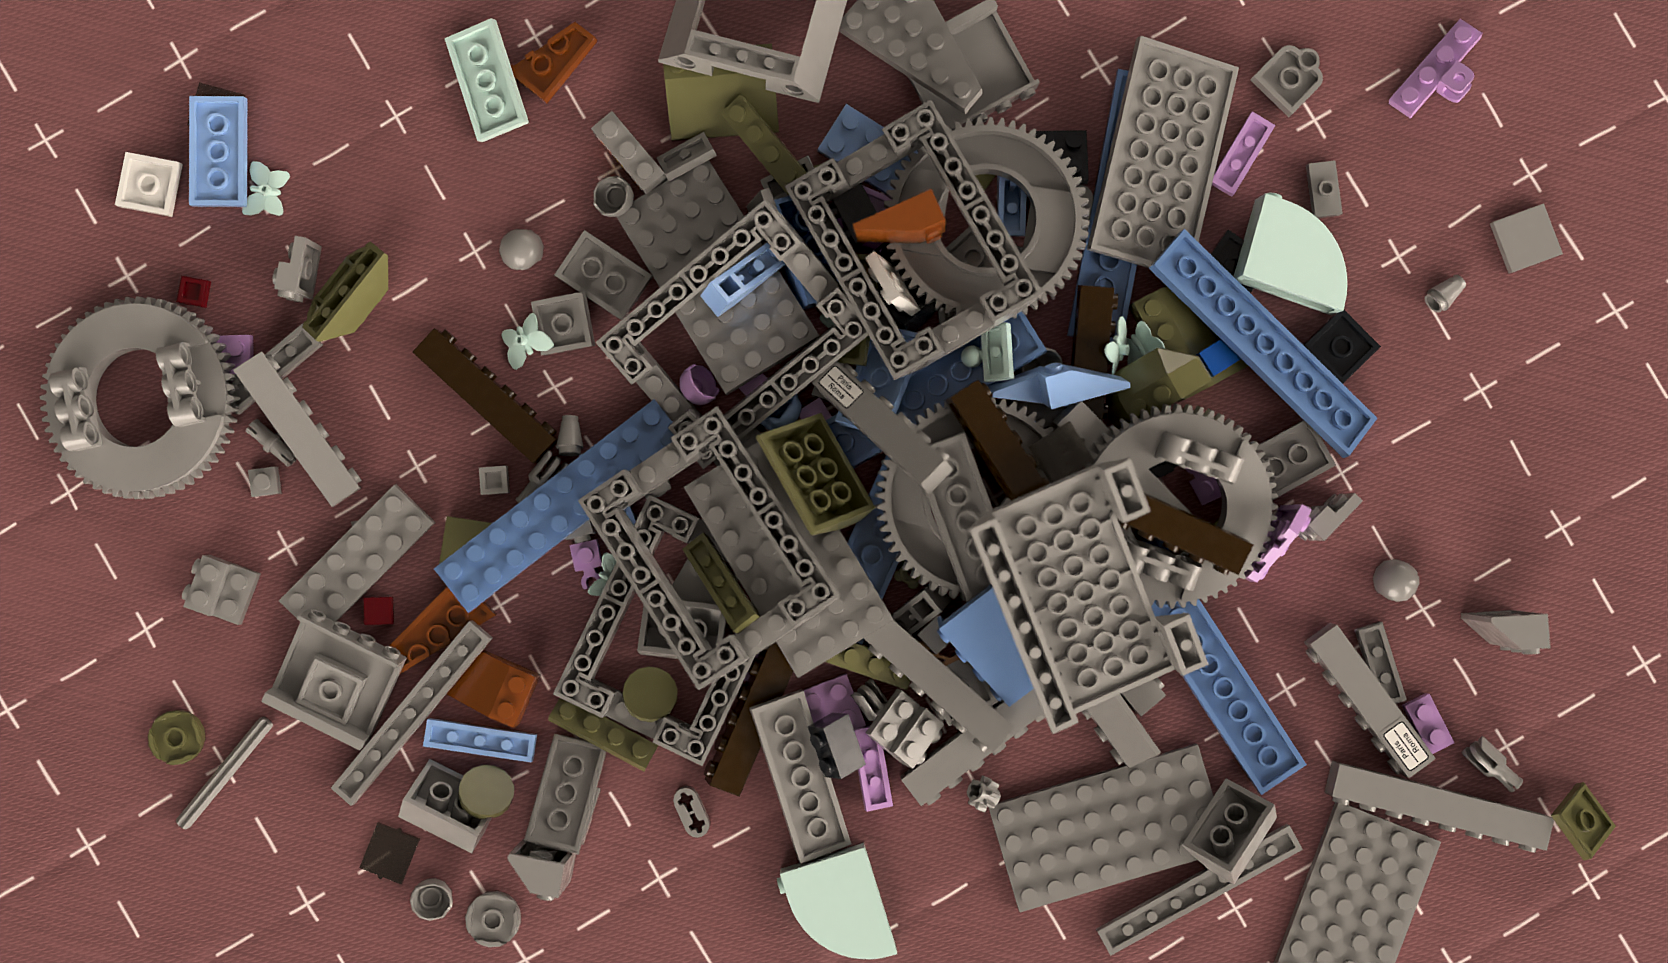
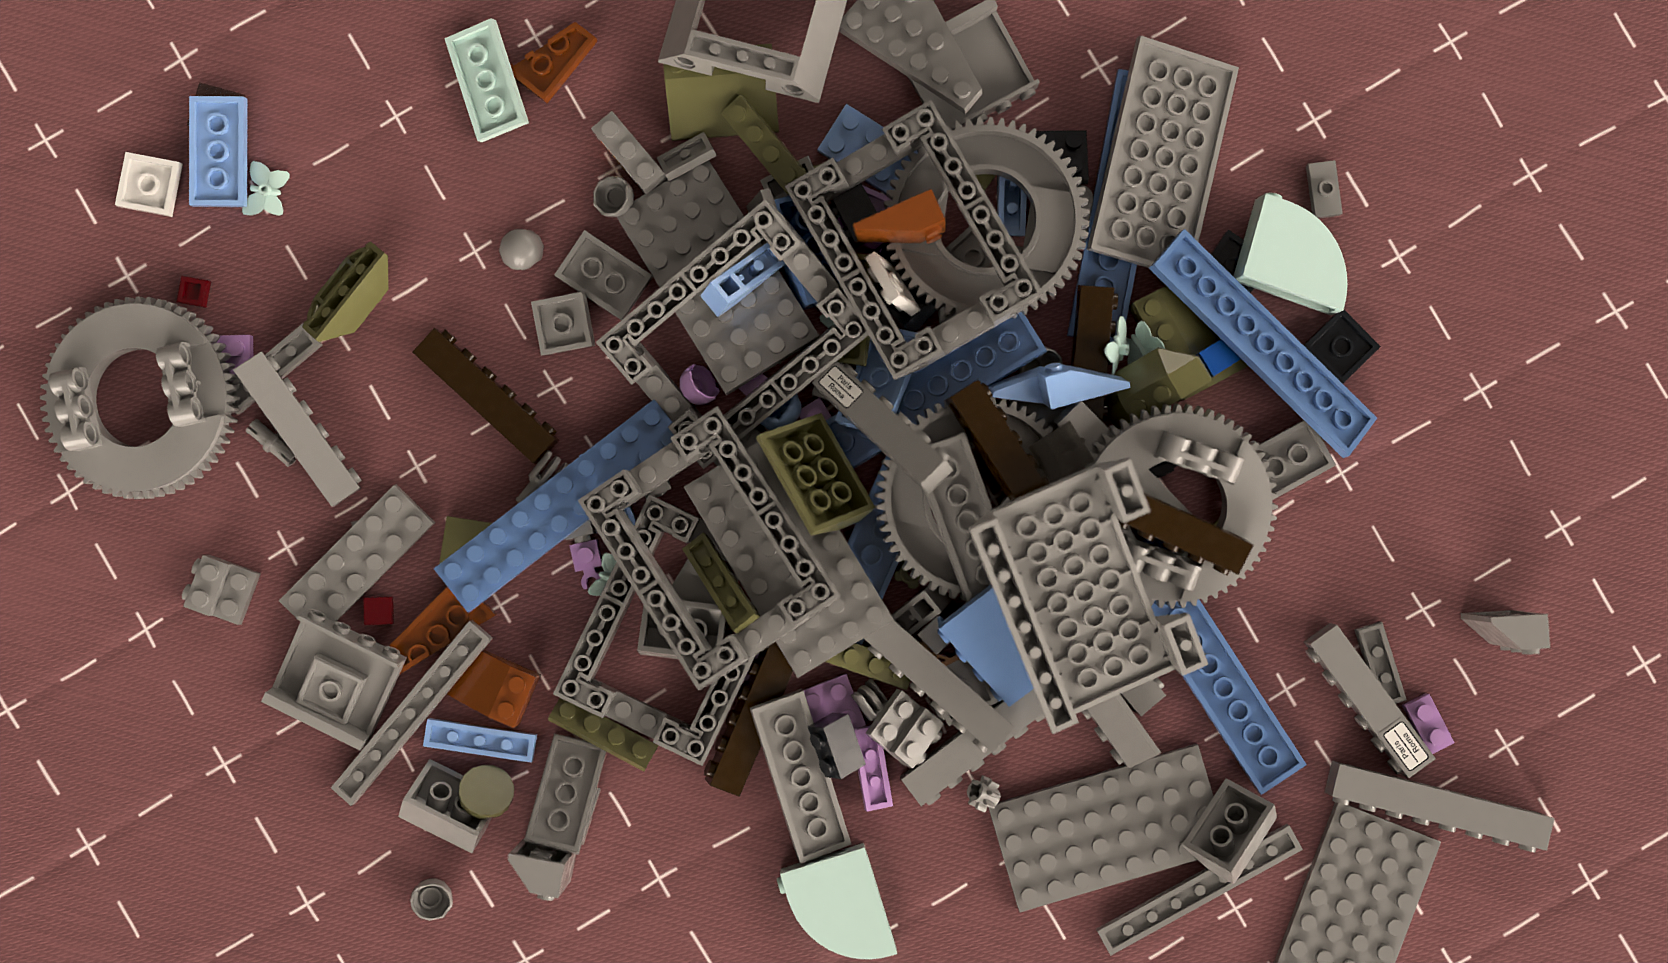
(176, 737): olive tile -> none
(224, 773): light grey axle -> none
(264, 481): light grey plate -> none
(298, 278): light grey plate -> none
(389, 853): clear smoke piece -> none
(493, 918): light grey tile -> none
(494, 480): light grey plate -> none
(523, 339): light aqua piece -> none
(569, 437): light grey cone -> none
(649, 694): olive tile -> none
(697, 808): light grey beam -> none
(995, 354): light aqua plate -> none
(1204, 487): lavender plate -> none
(1242, 153): lavender plate -> none
(1289, 522): lavender plate -> none
(1290, 77): light grey plate -> none
(1329, 516): light grey plate -> none
(1396, 580): light grey hair -> none
(1440, 71): lavender plate -> none
(1444, 293): light grey cone -> none
(1492, 763): light grey arm -> none
(1526, 238): light grey tile -> none
(1583, 821): olive tile -> none

